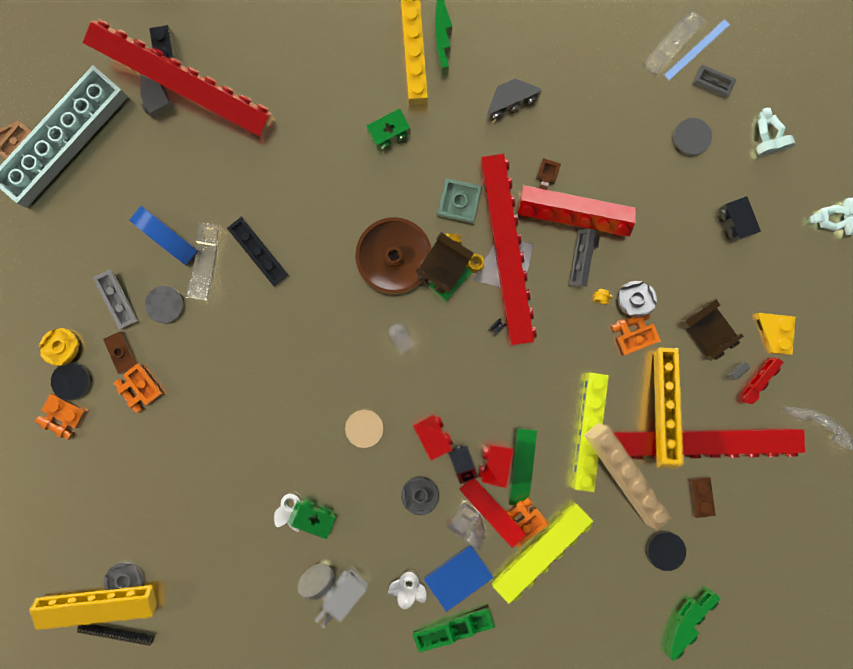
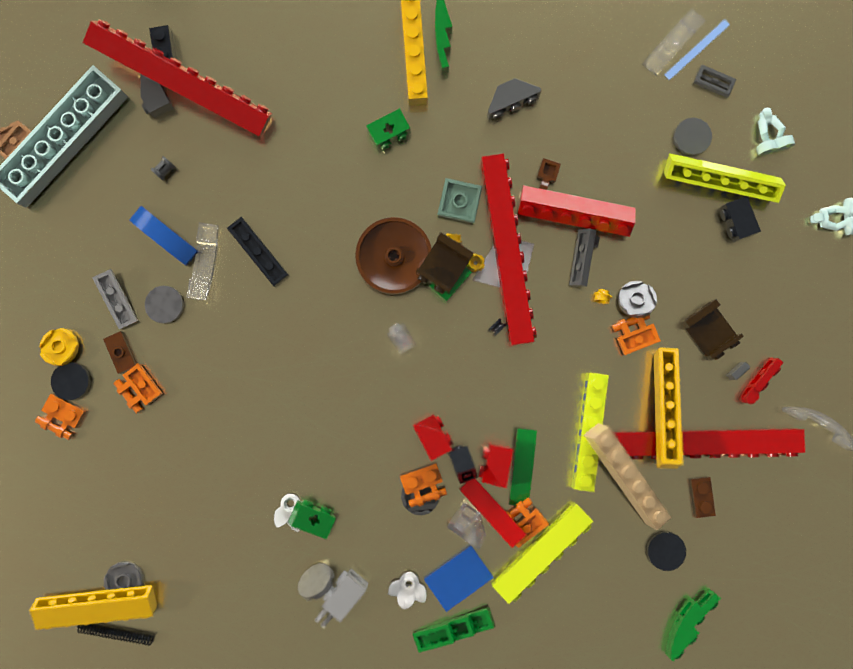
(163, 168): none -> dark grey bush
(364, 428): tan tile -> none
(421, 479): none -> orange plate
(724, 178): none -> neon yellow brick
(778, 332): yellow wing -> none

